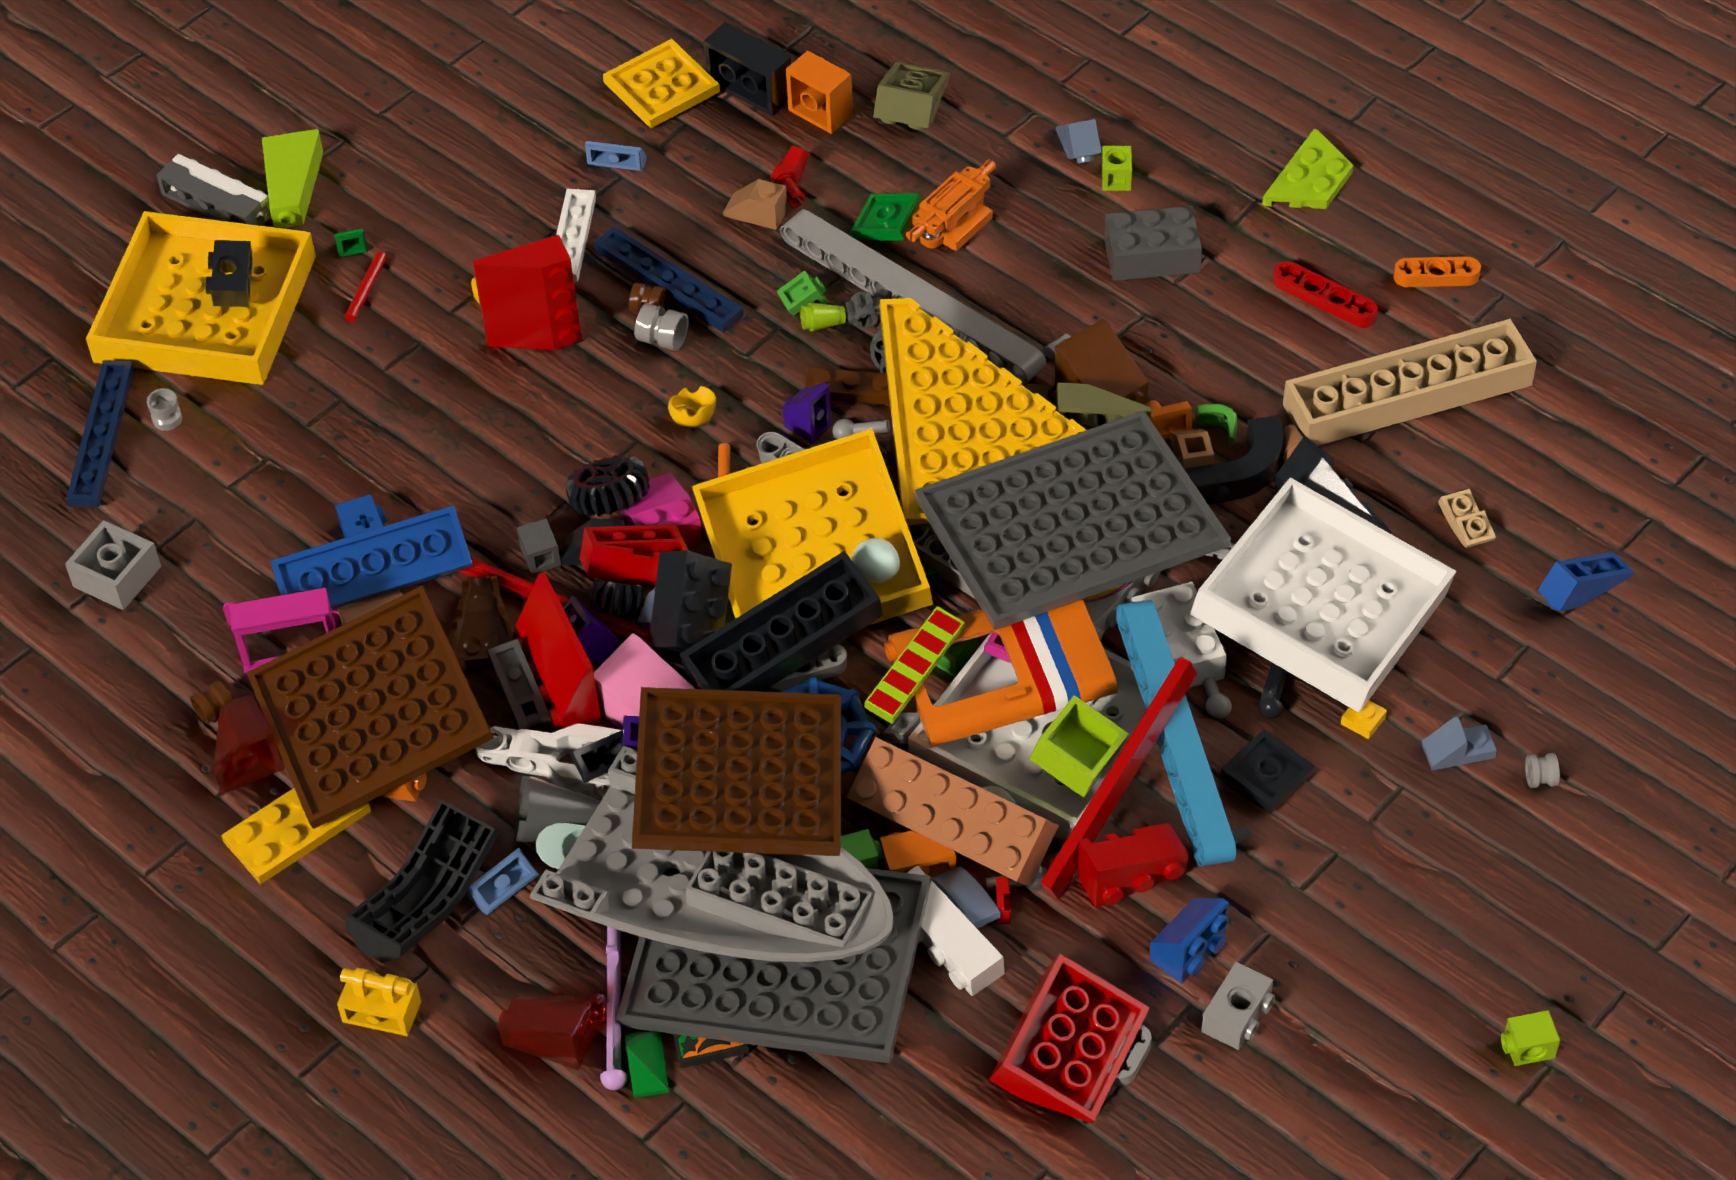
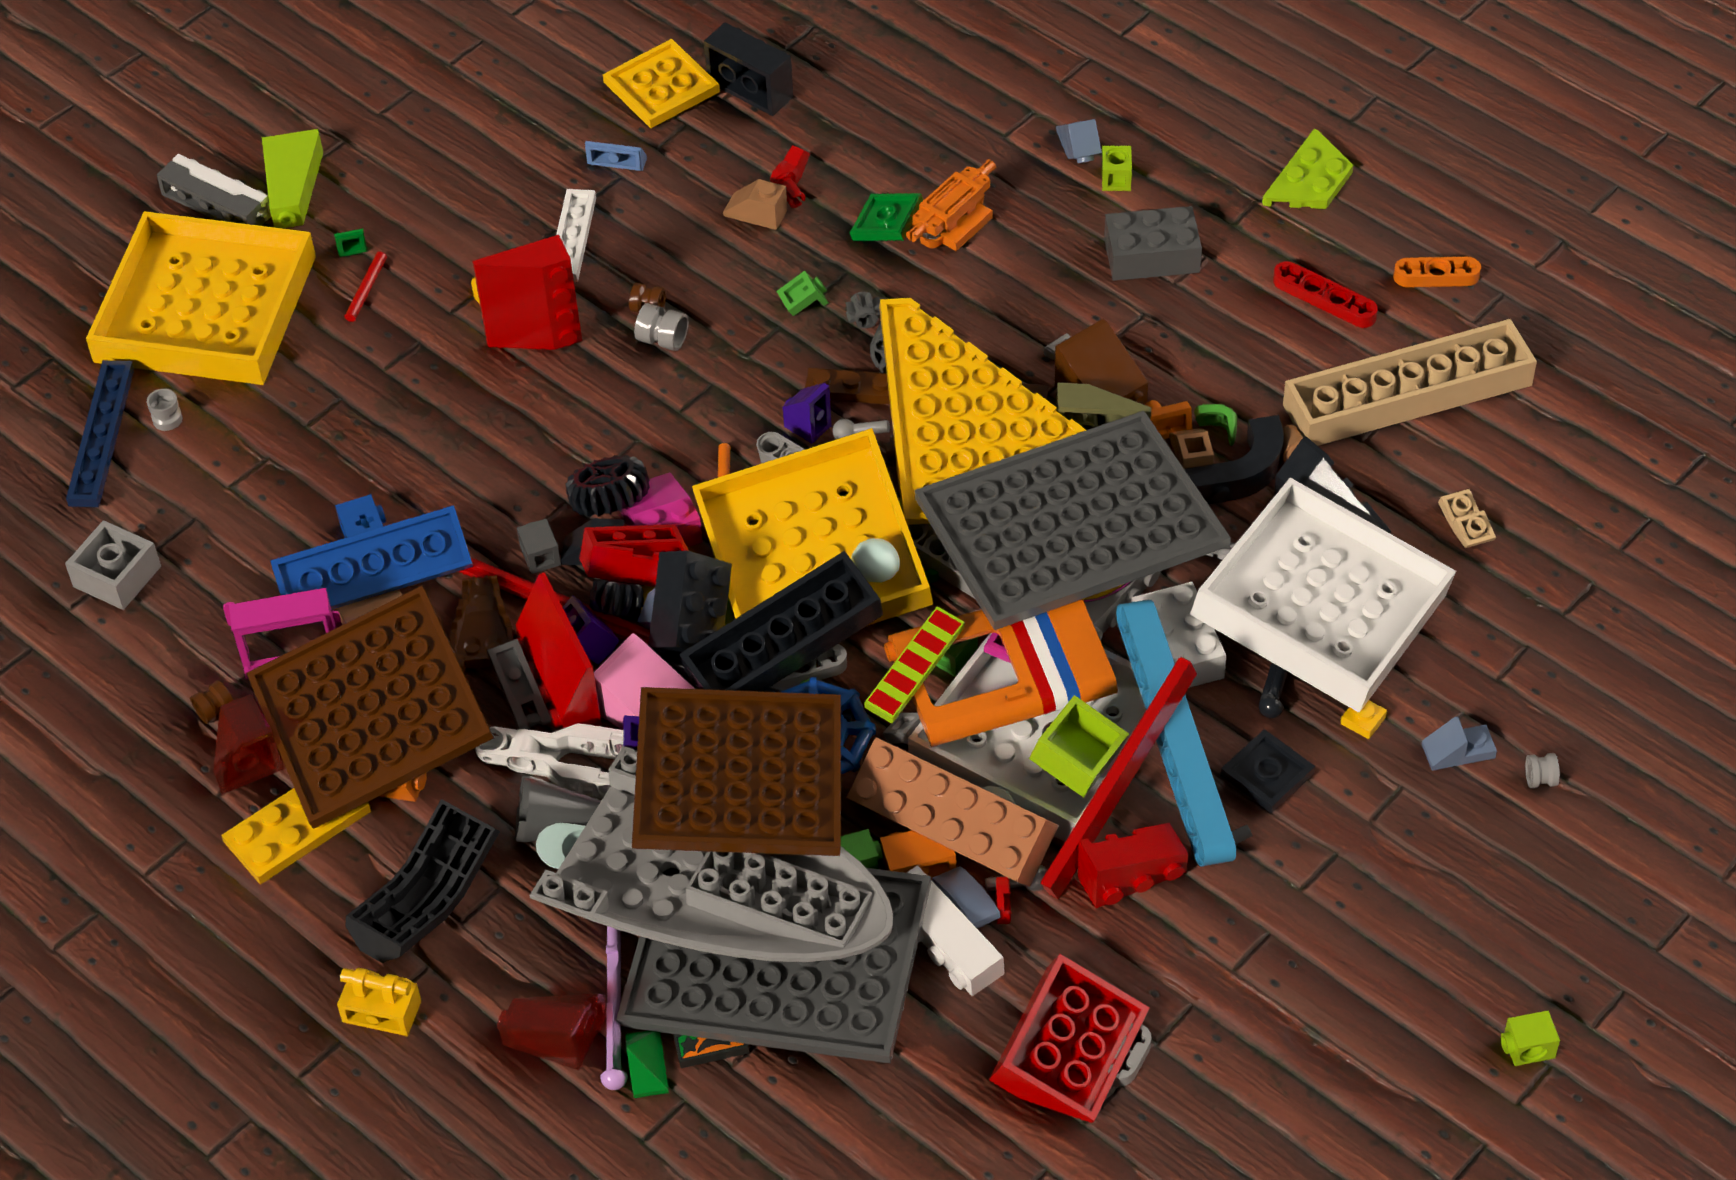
(233, 288): black brick -> none
(501, 882): medium blue slope -> none
(597, 757): black slope -> none
(659, 272): dark blue plate -> none
(692, 408): yellow hair -> none
(819, 92): orange brick -> none
(821, 316): lime cone -> none
(890, 281): light grey beam -> none
(910, 95): olive slope -> none
(1191, 938): blue slope -> none
(1217, 704): light grey bar -> none
(1241, 988): light grey brick -> none
(1583, 579): blue slope -> none

